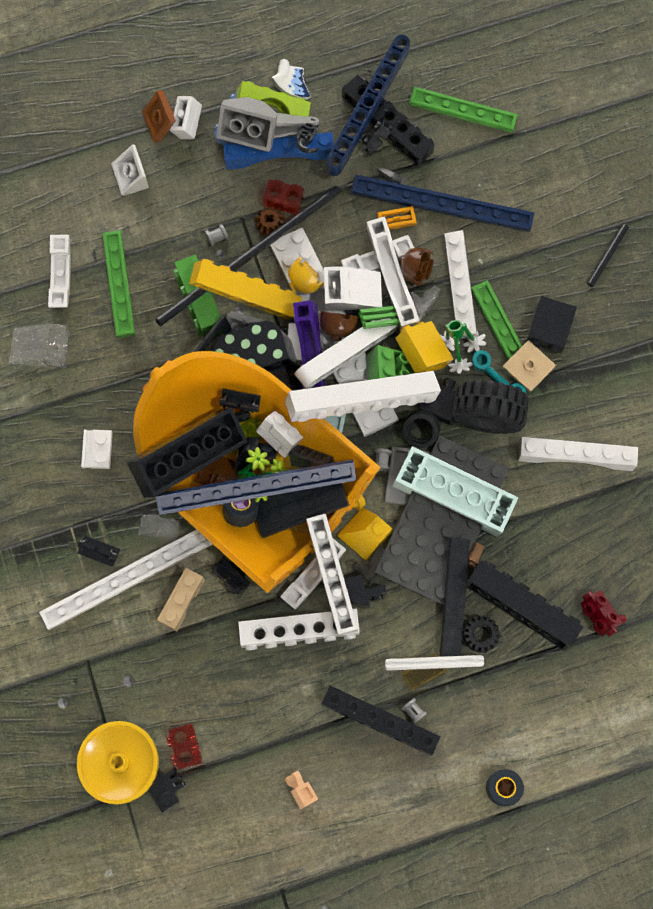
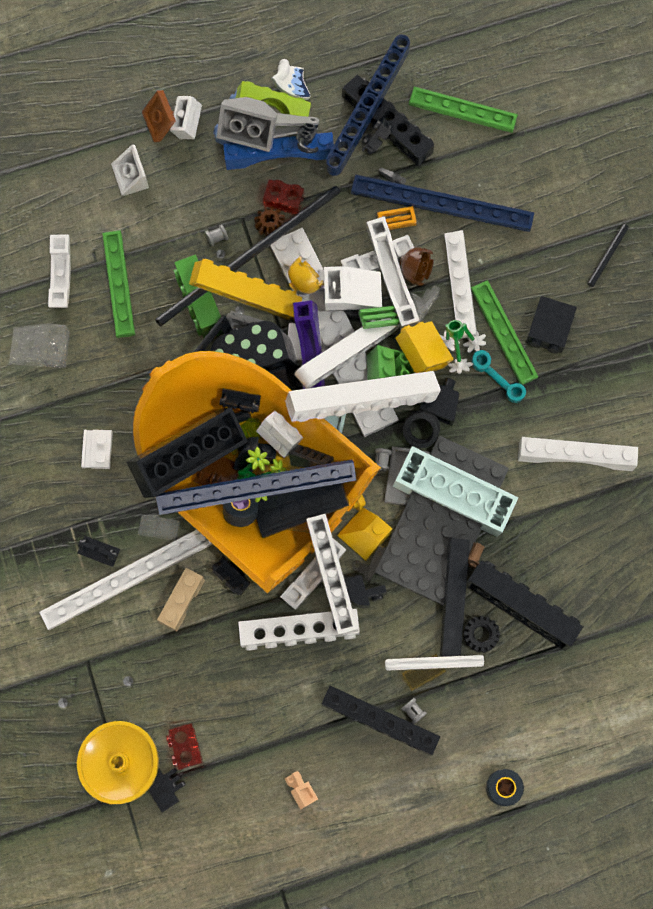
(337, 324): reddish brown cylinder -> none
(490, 407): black tyre -> none
(529, 366): tan plate -> none
(601, 613): dark red brick -> none

